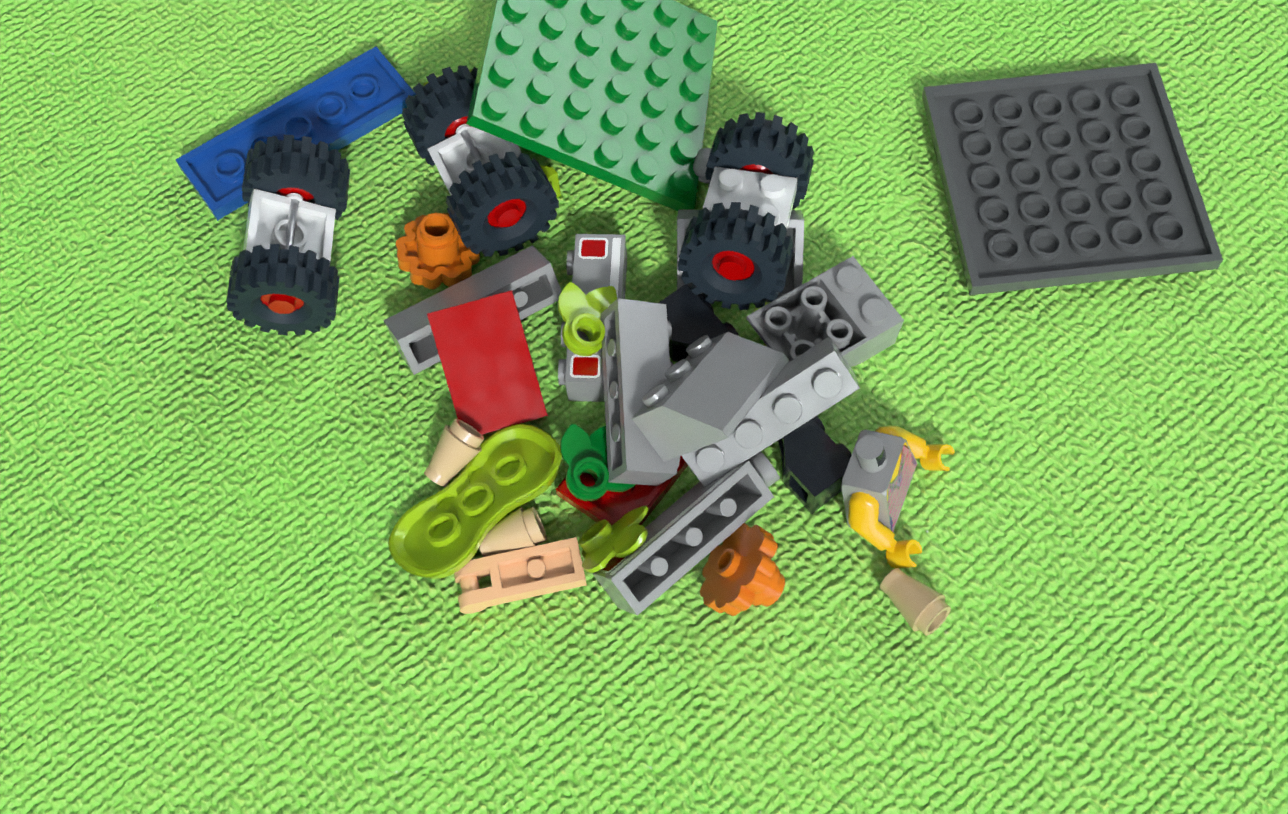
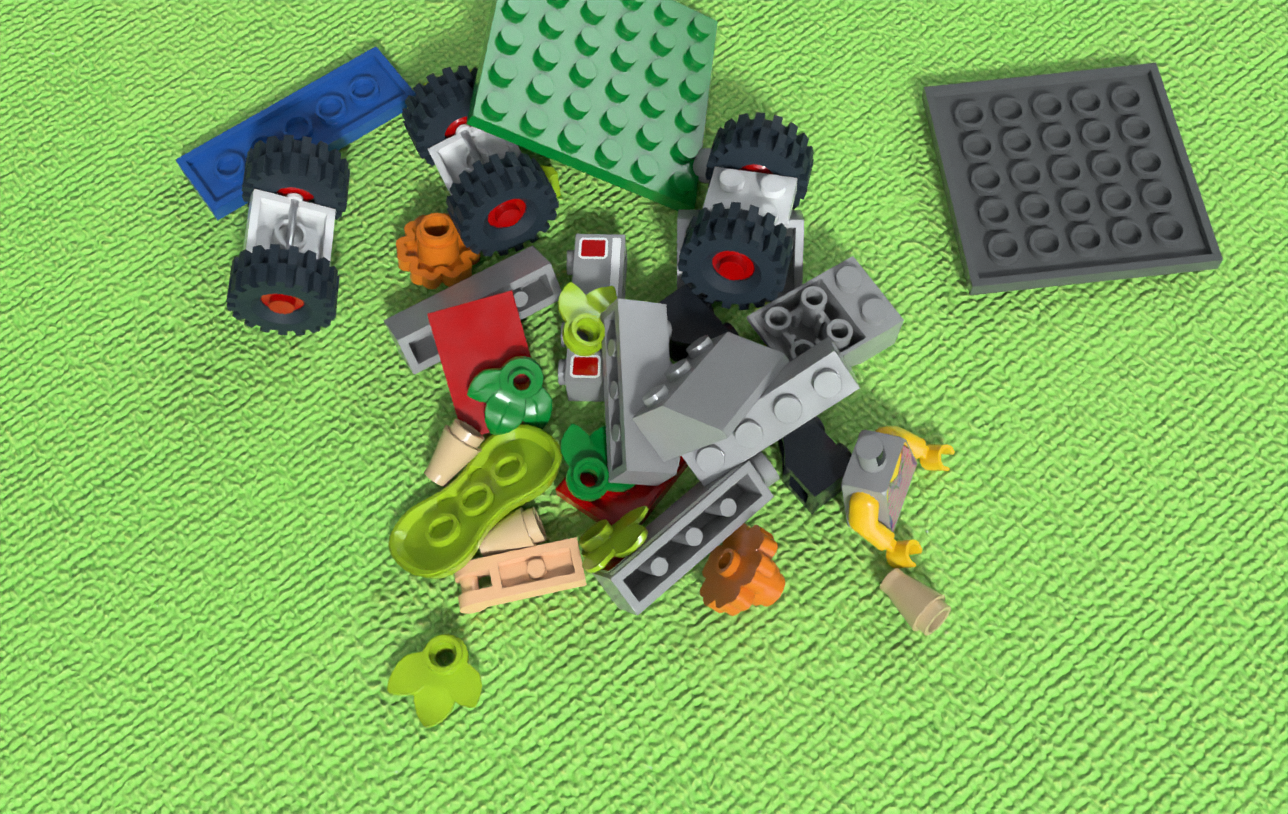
(437, 686): none -> lime plate
(512, 402): none -> green plate

